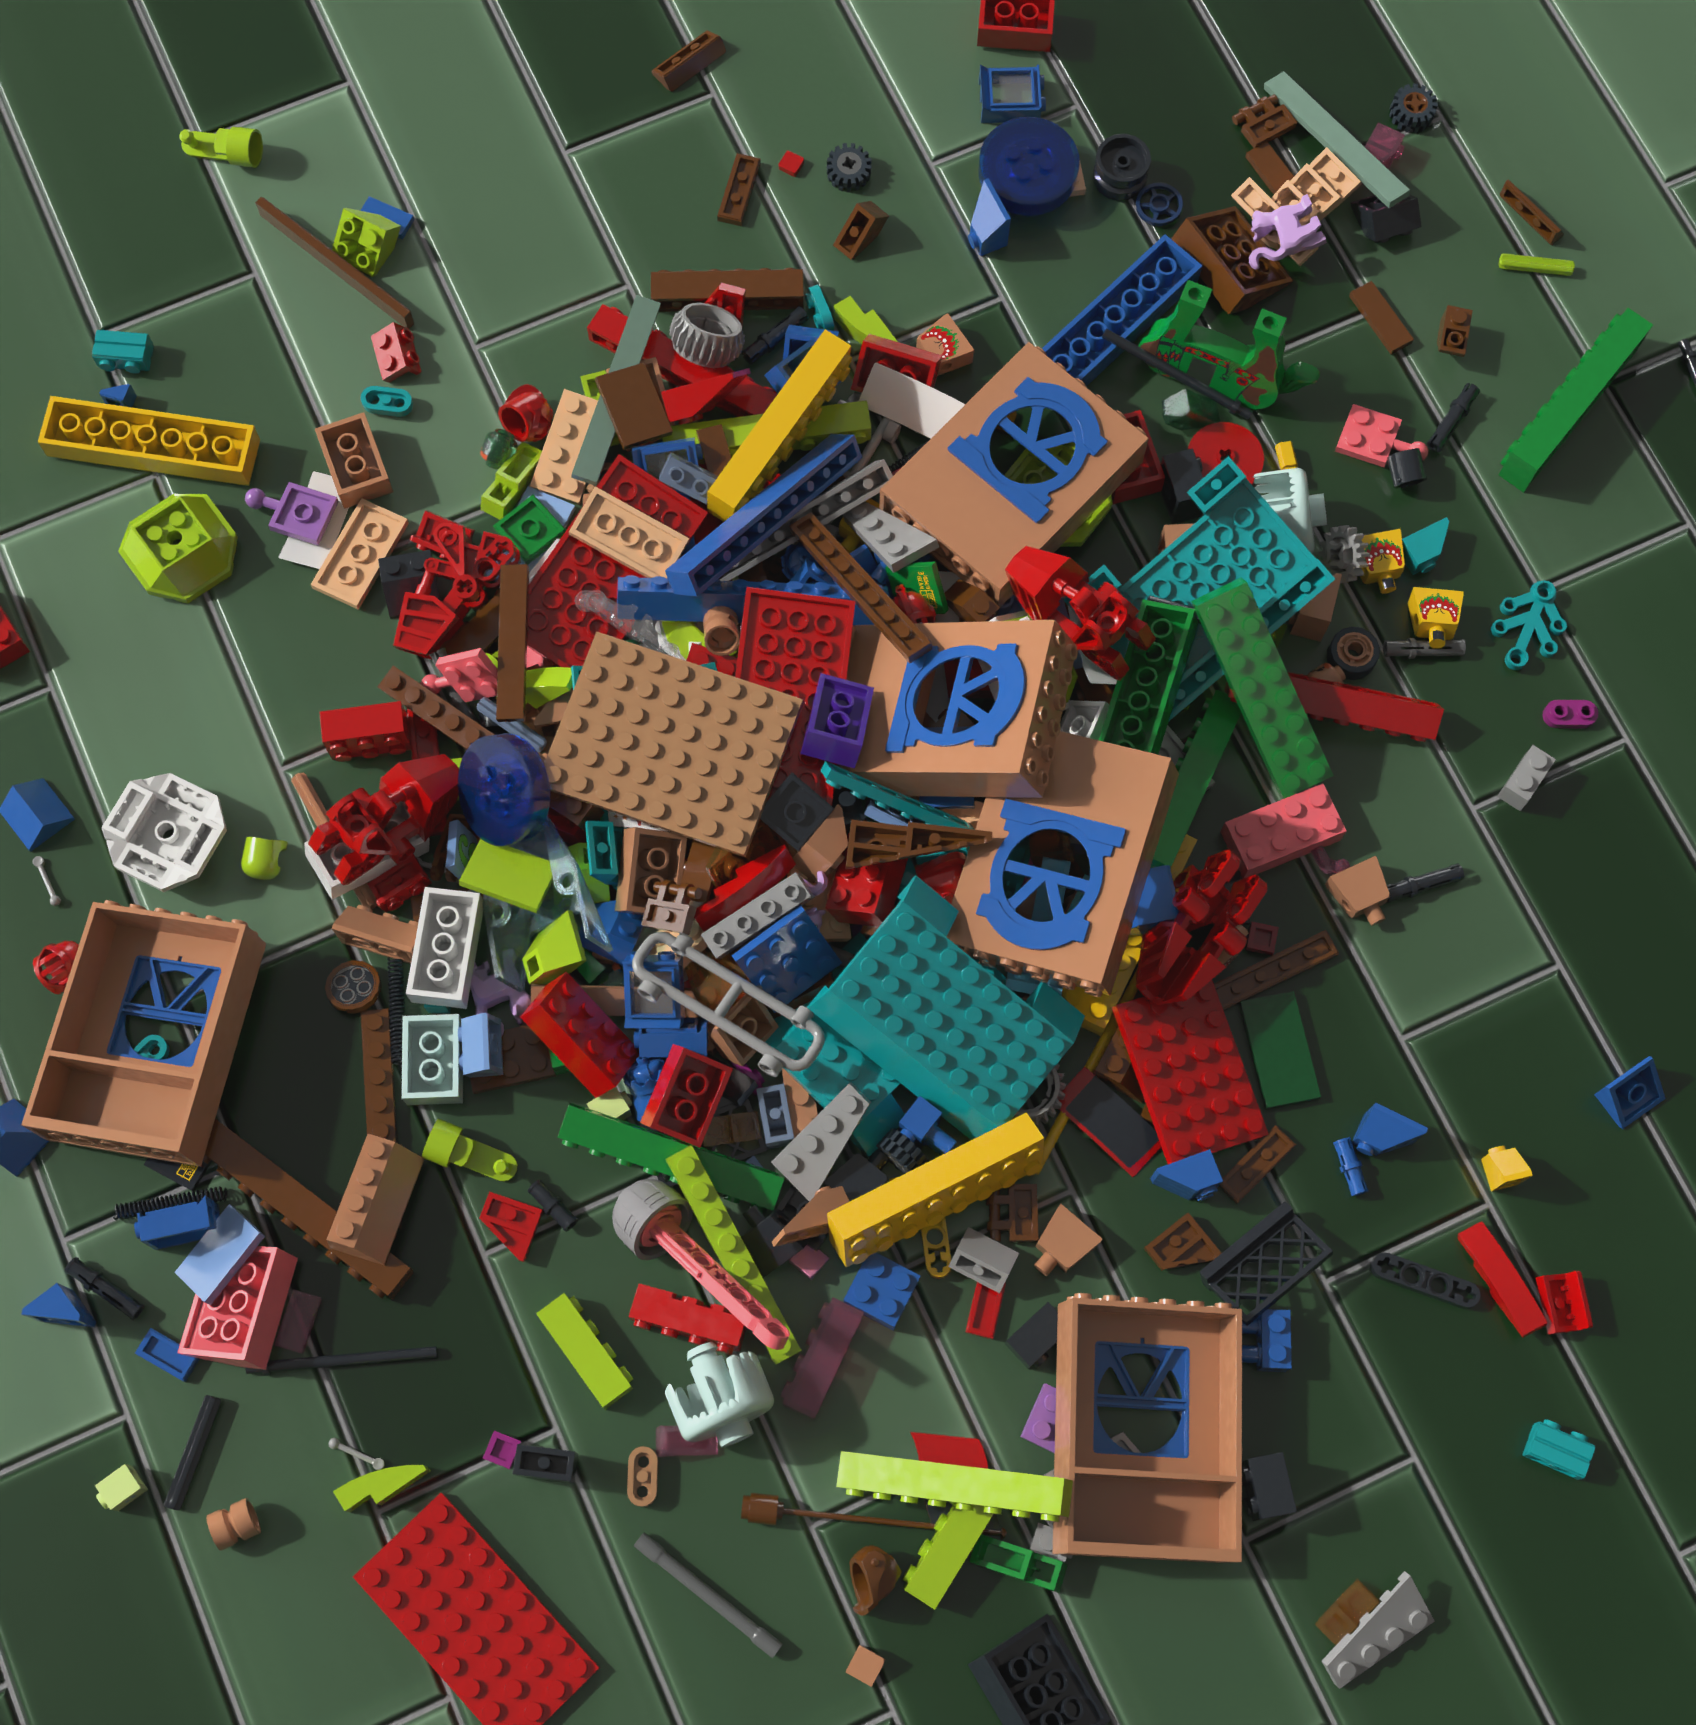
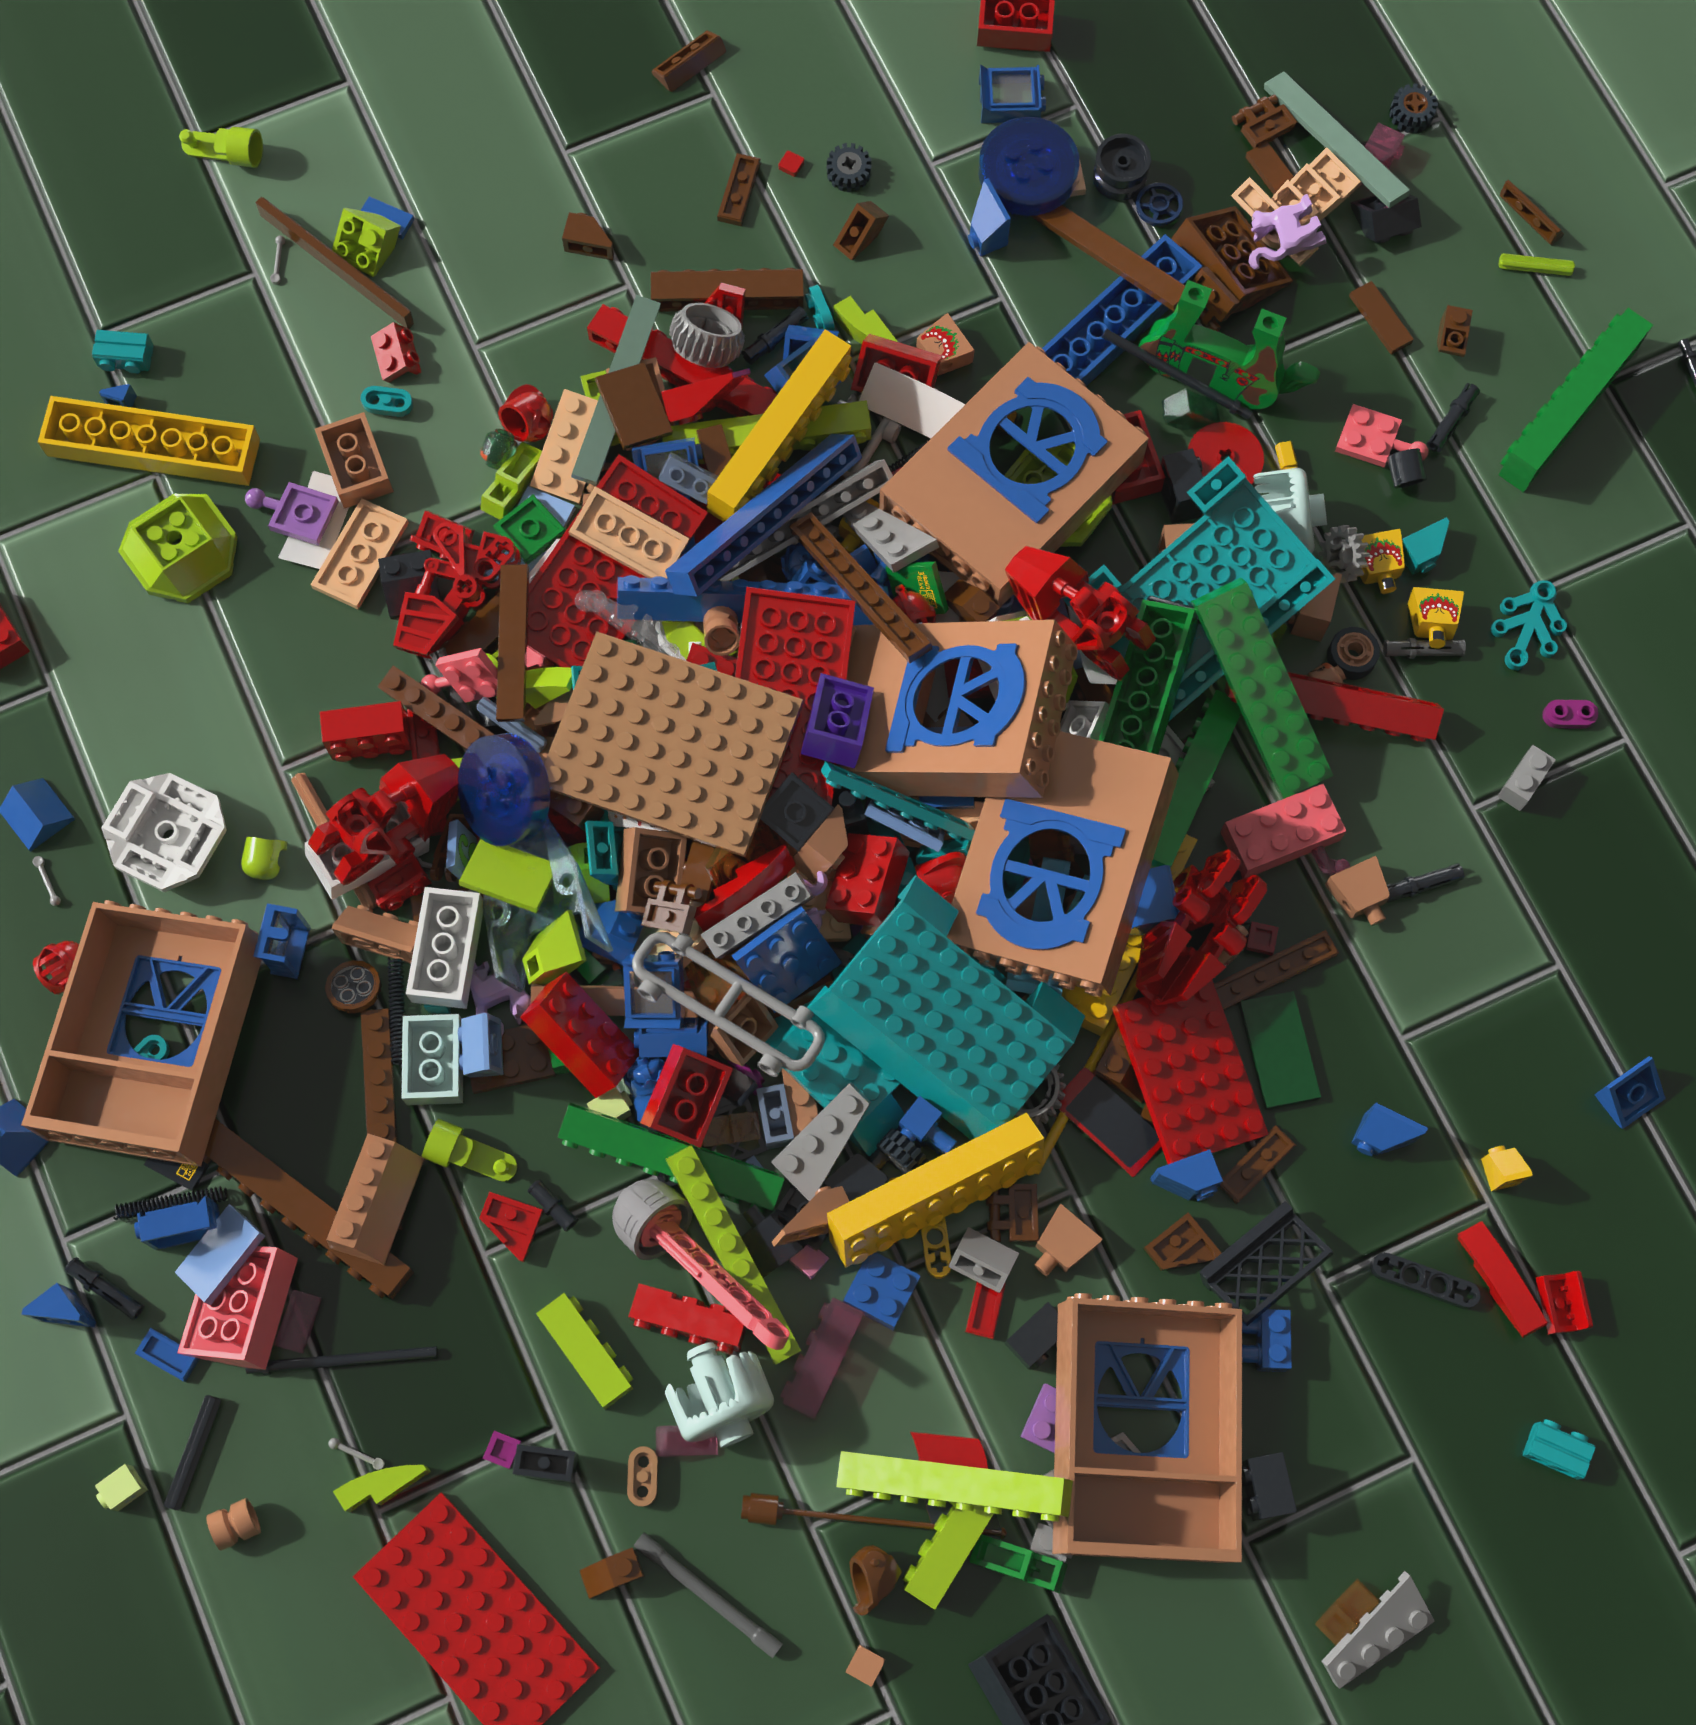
(275, 278): none -> light grey hinge
(282, 940): none -> blue window
(586, 237): none -> reddish brown slope
(612, 1572): none -> reddish brown slope
(882, 842): reddish brown wedge -> none
(1113, 255): none -> reddish brown tile
(1221, 300): none -> reddish brown plate
(1350, 1166): blue pin -> none

